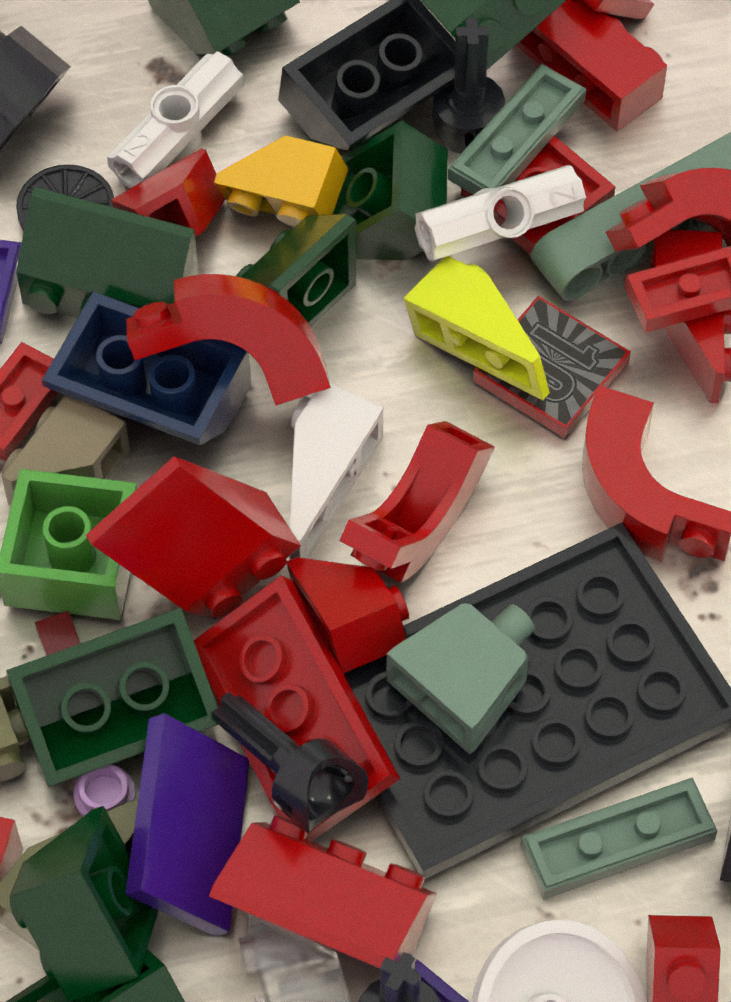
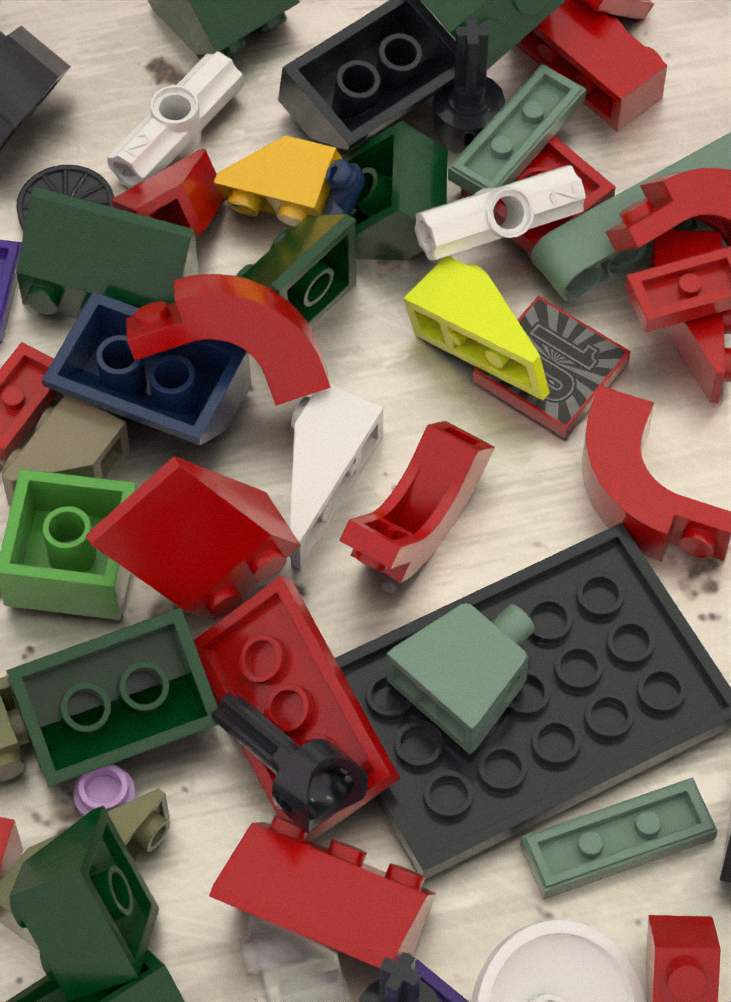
(57, 633): dark red piece -> none
(186, 823): dark purple tile -> none
(346, 185): none -> dark blue arm
(351, 609): red slope -> none

